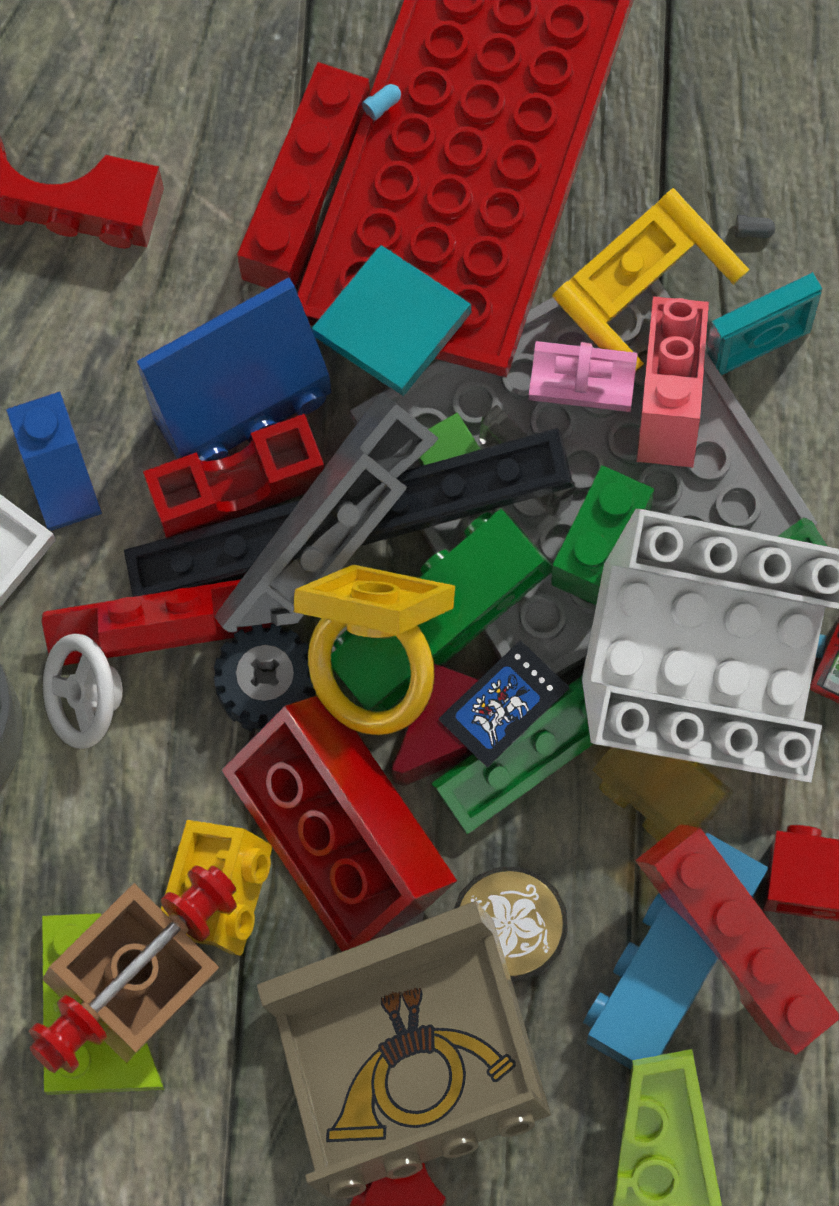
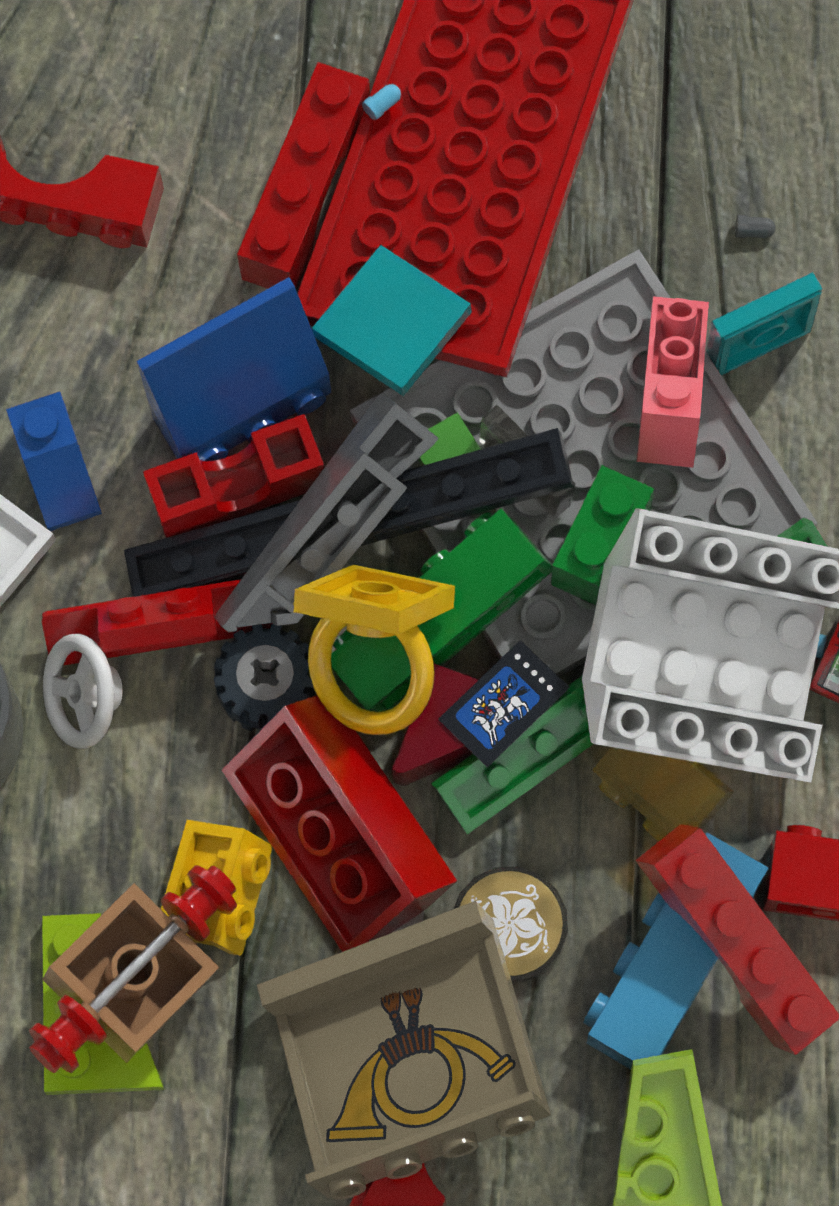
(582, 376): bright pink hips -> none
(636, 262): yellow plate -> none

